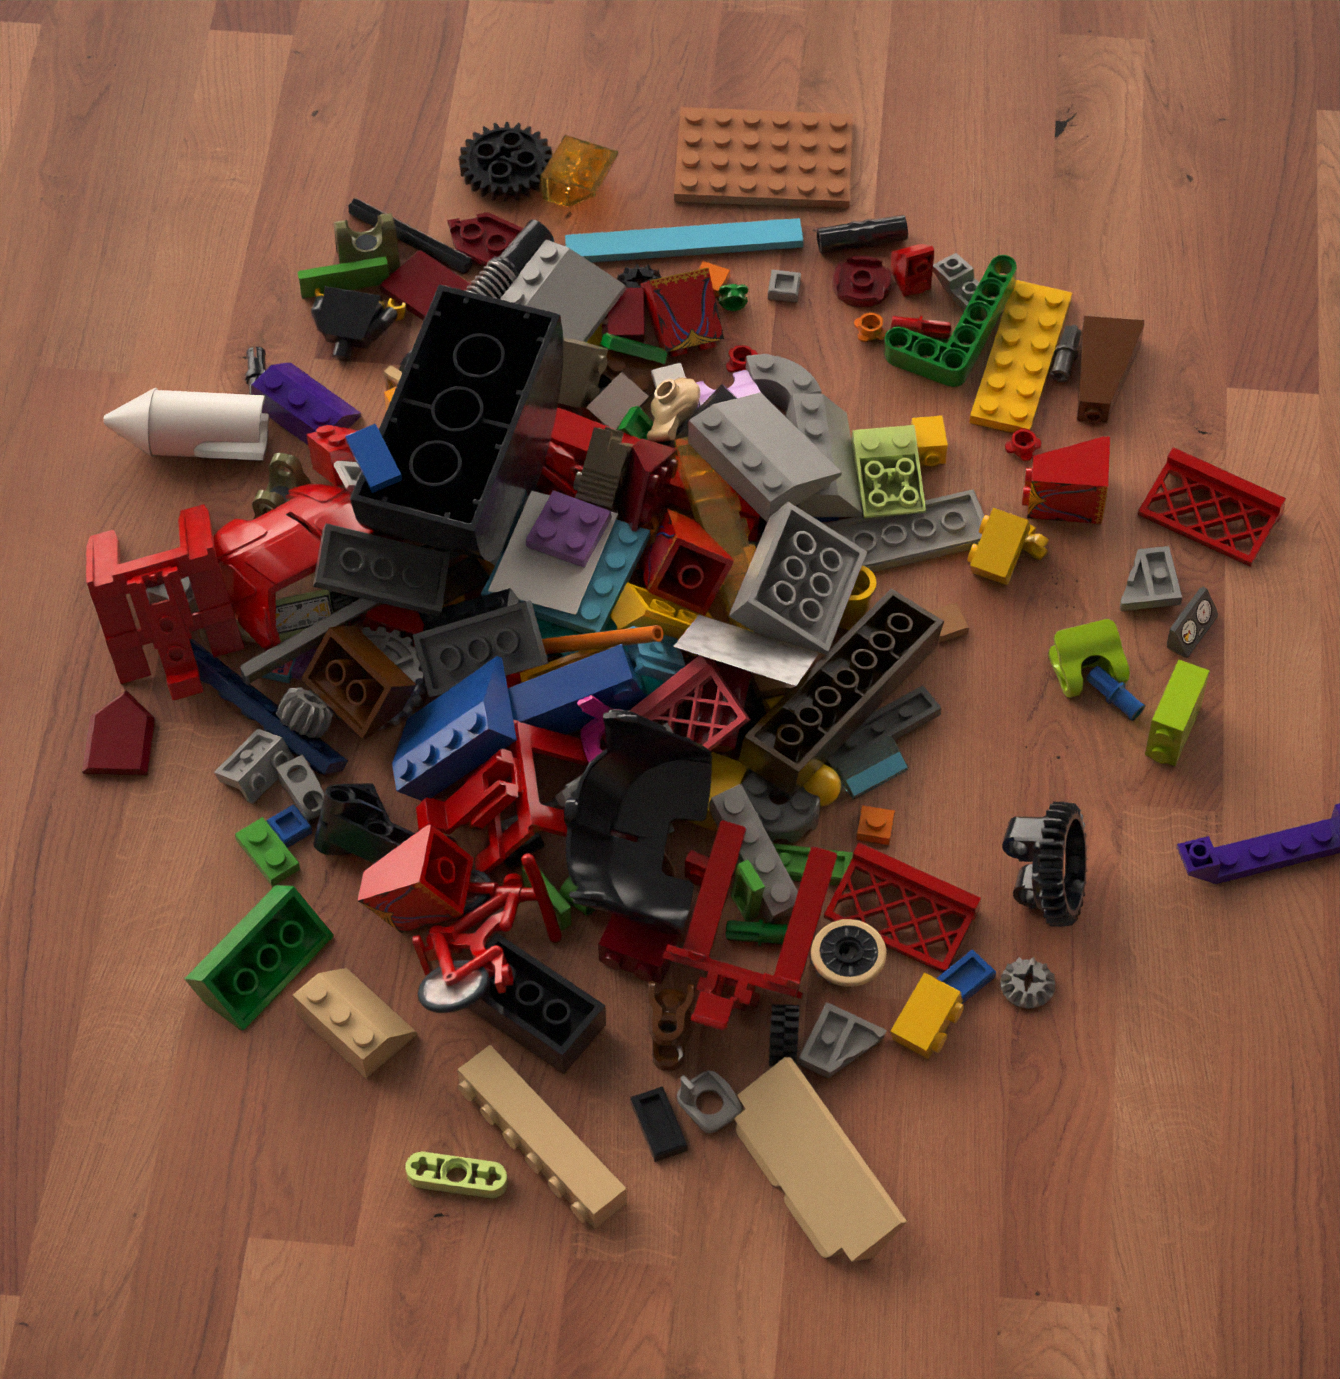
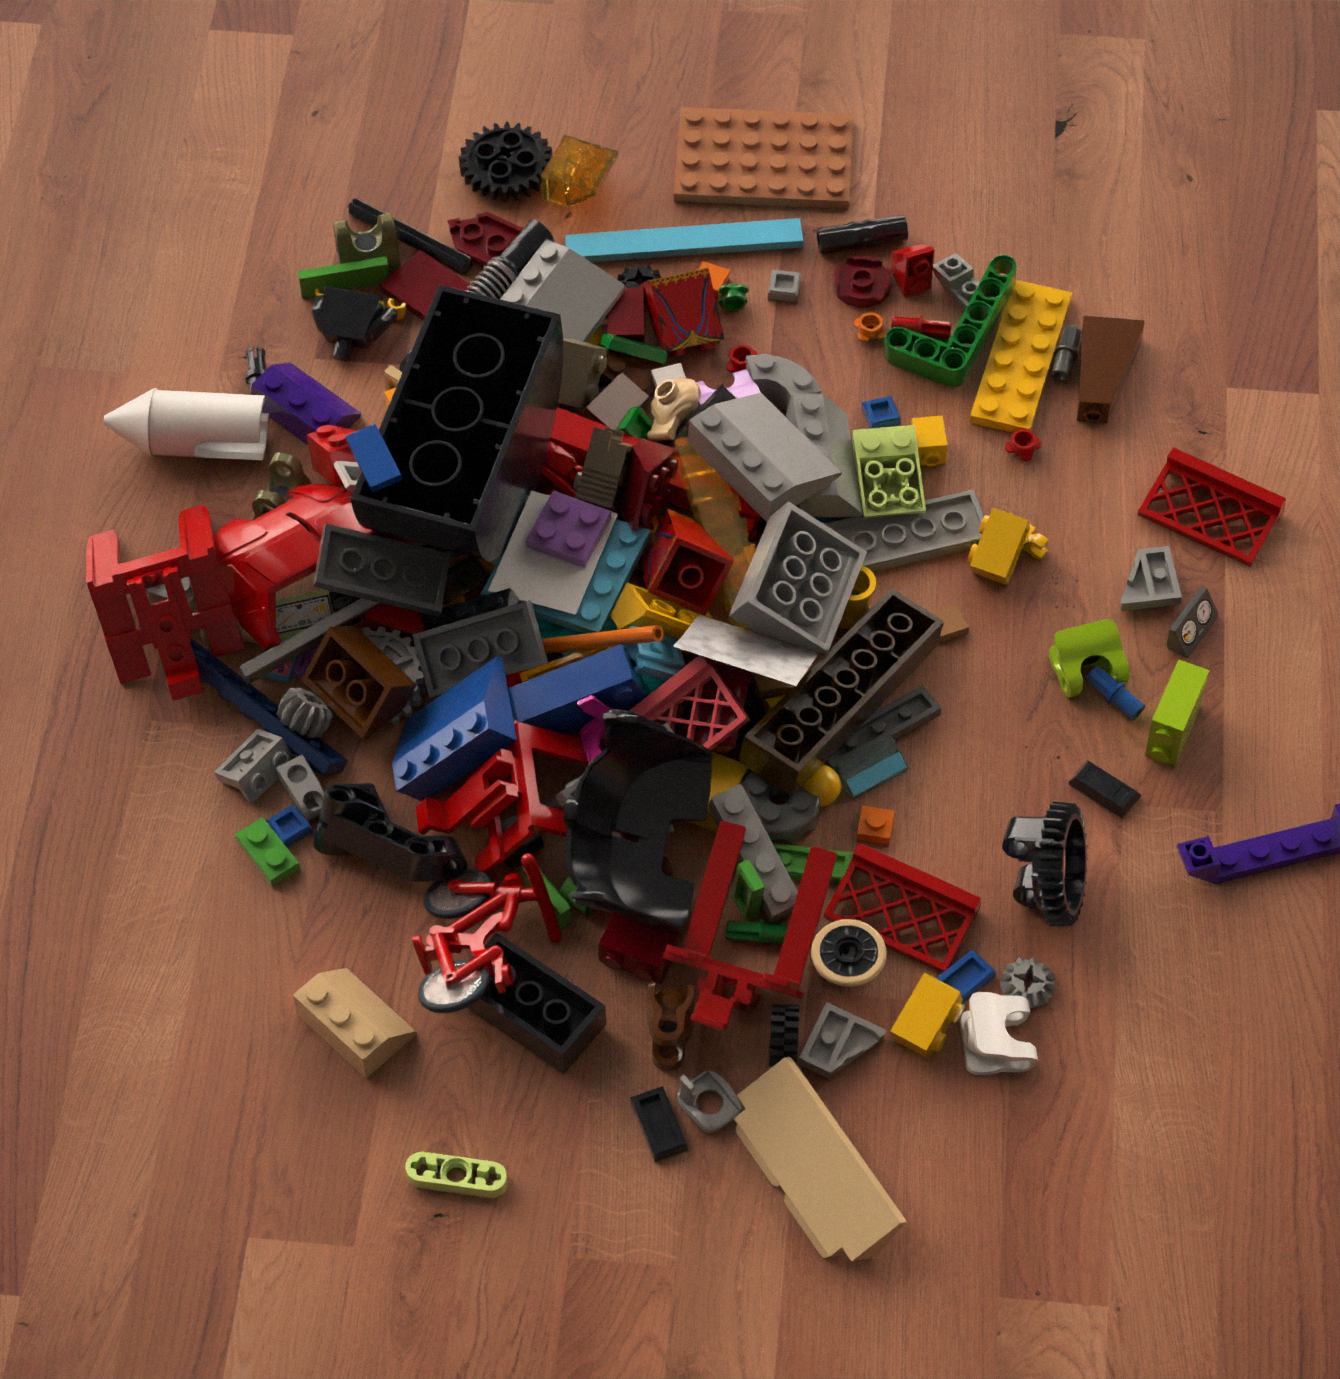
(119, 738): dark red tile -> none
(259, 956): green slope -> none
(418, 882): red slope -> none
(542, 1137): tan brick -> none
(695, 867): red plate -> none
(881, 413): none -> blue tile
(985, 1039): none -> white piece
(1069, 483): red slope -> none
(1104, 789): none -> black tile

